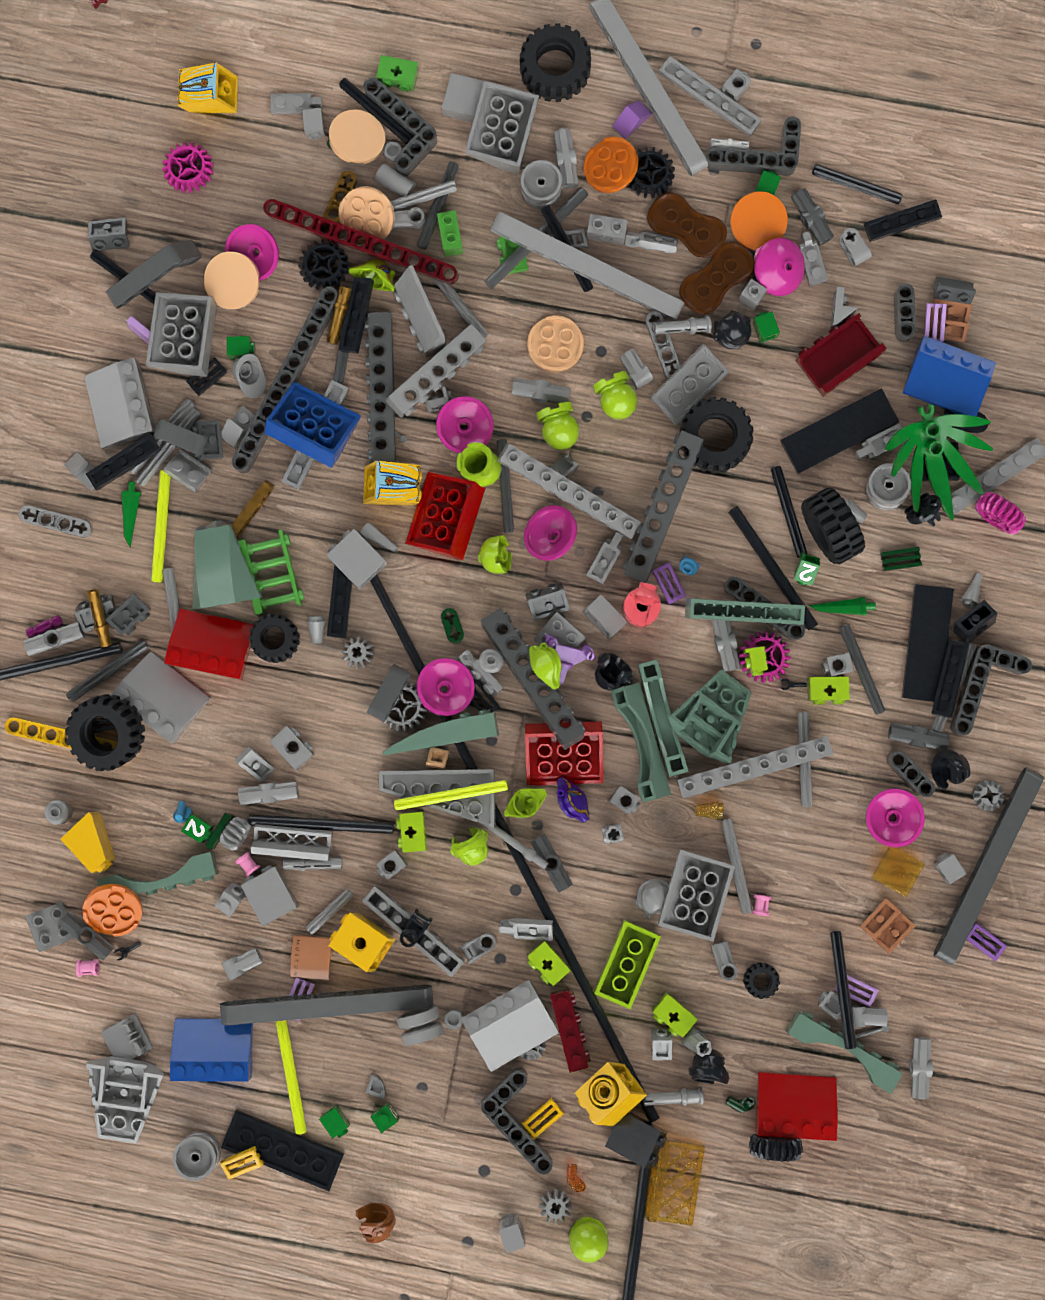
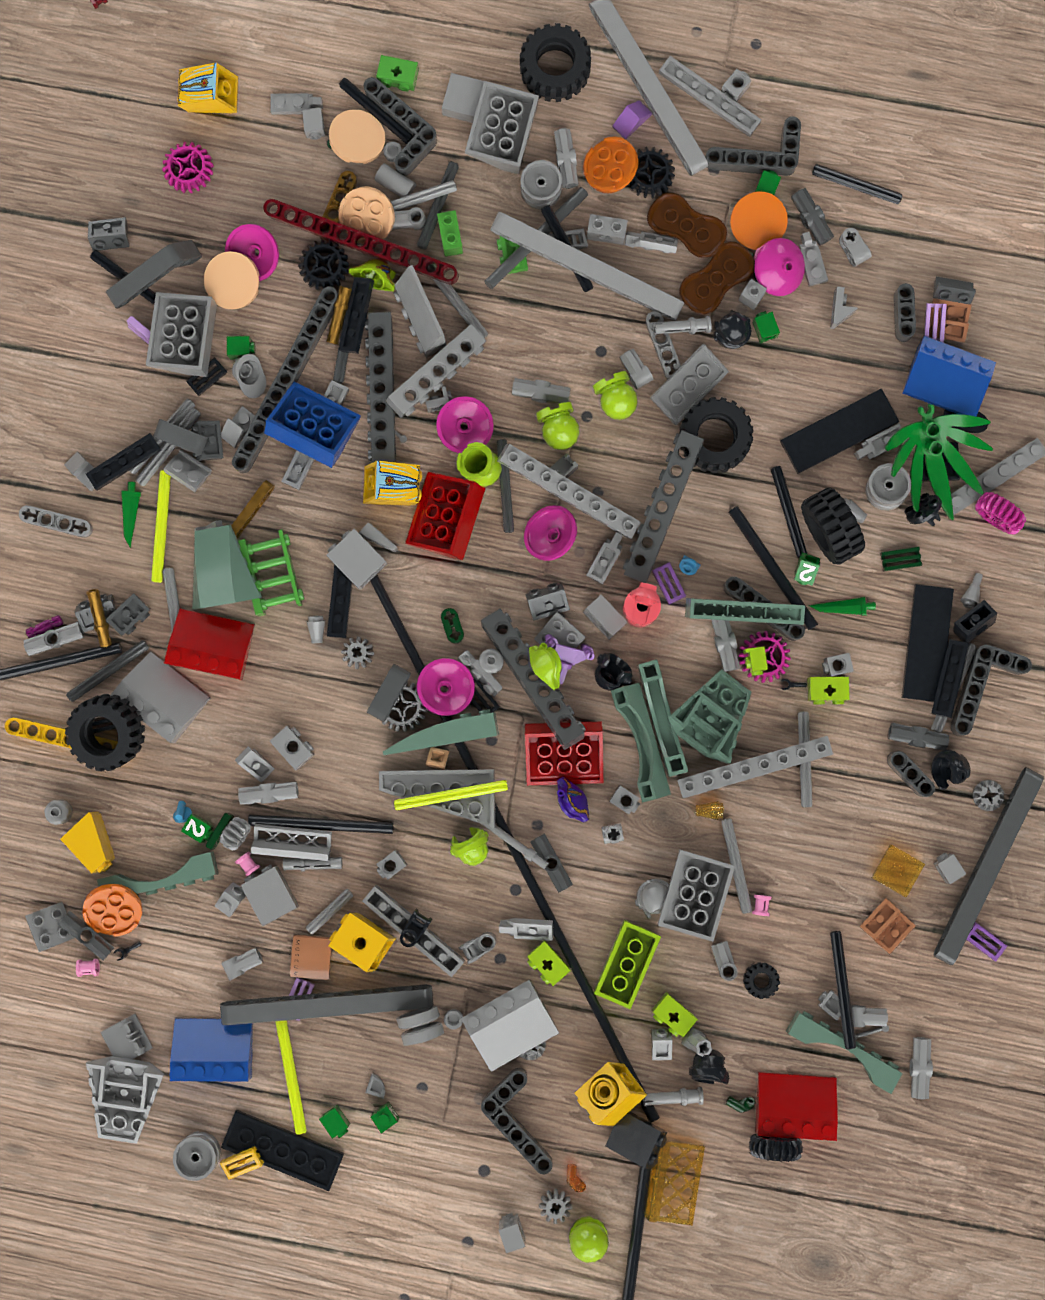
(120, 403): light grey slope -> none
(258, 633): black tyre -> none
(378, 1222): dark orange helmet -> none
(417, 822): lime brick -> none
(494, 555): lime cylinder -> none
(525, 803): lime hat -> none
(530, 1128): yellow tile -> none
(555, 343): light nougat tile -> none
(567, 1023): dark red brick -> none
(729, 143): white pin -> none
(839, 354): dark red panel -> none
(862, 669): dark grey axle -> none
(872, 997): lavender tile -> none
(902, 220): black plate -> none
(908, 818): dark pink dish -> none

